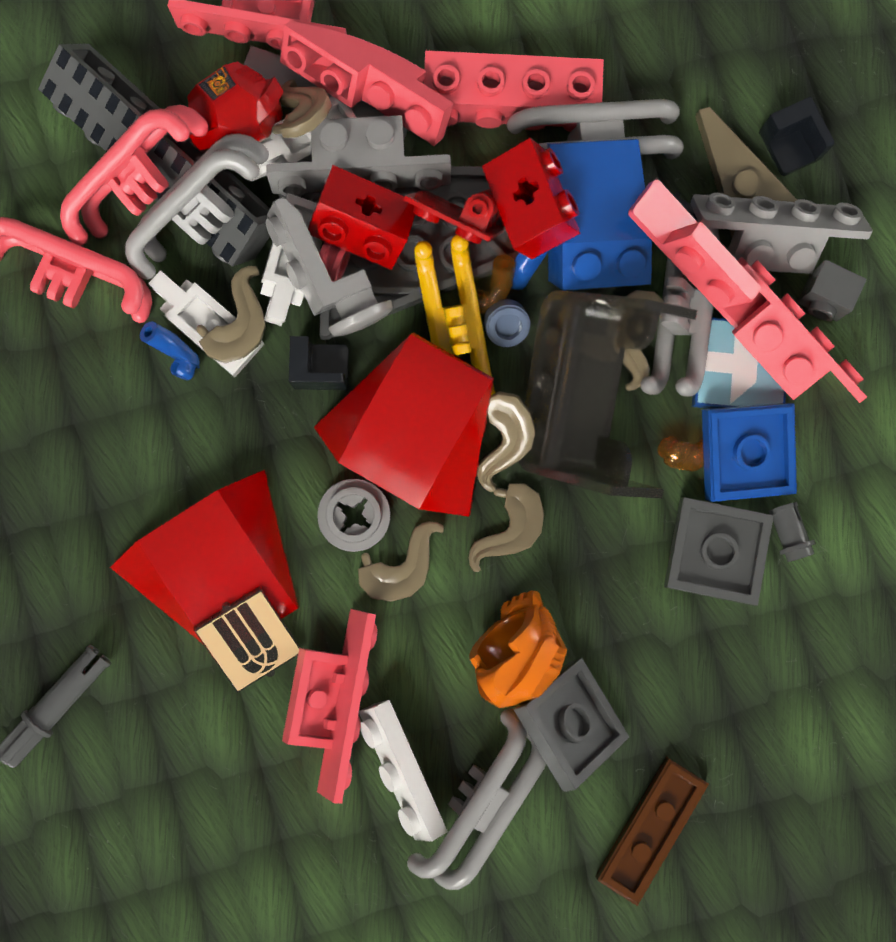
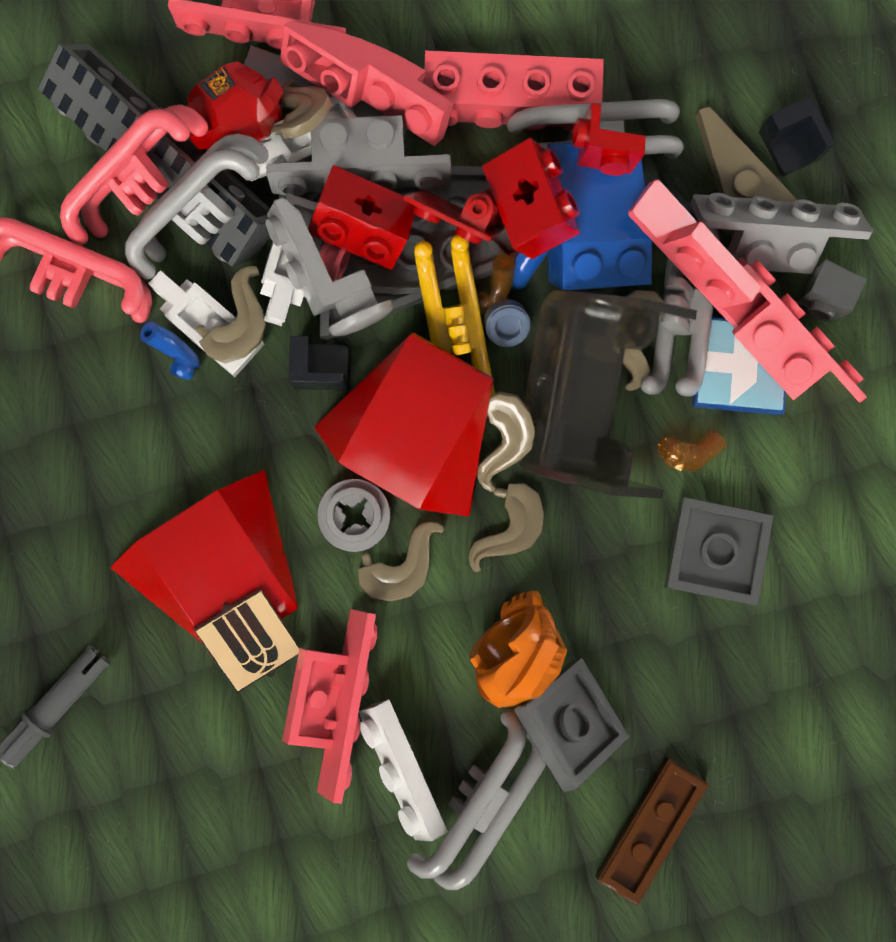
(604, 149): none -> red bracket
(749, 451): blue tile -> none
(792, 532): dark grey pin -> none

